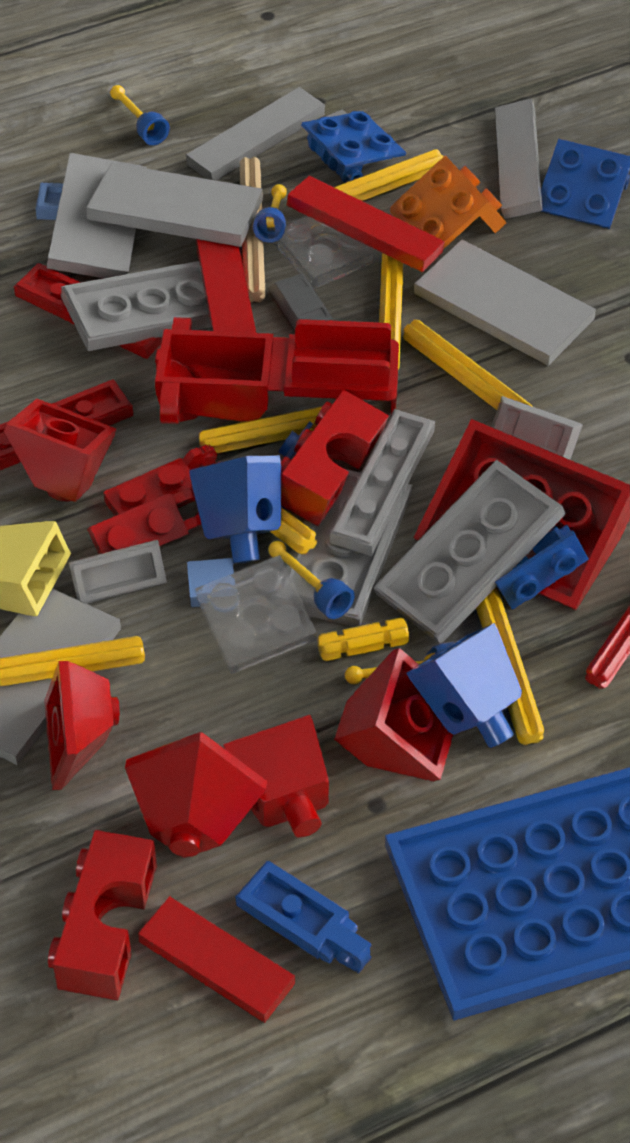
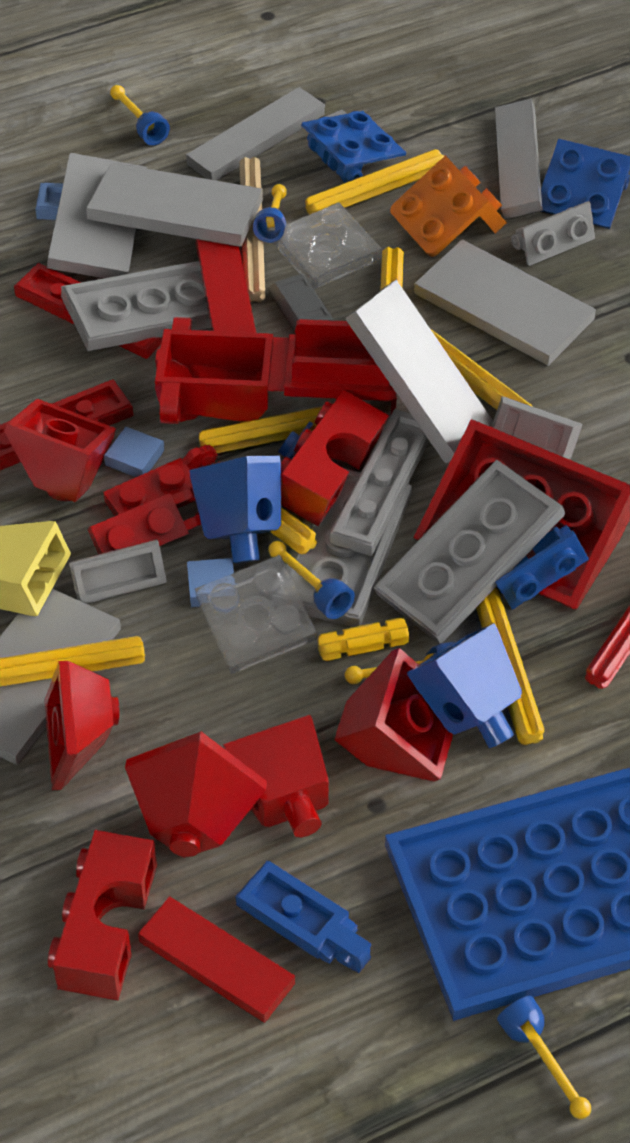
(134, 452): none -> medium blue tile
(365, 223): red tile -> none
(417, 368): none -> tile
(524, 1023): none -> hinge
(555, 233): none -> light grey hinge

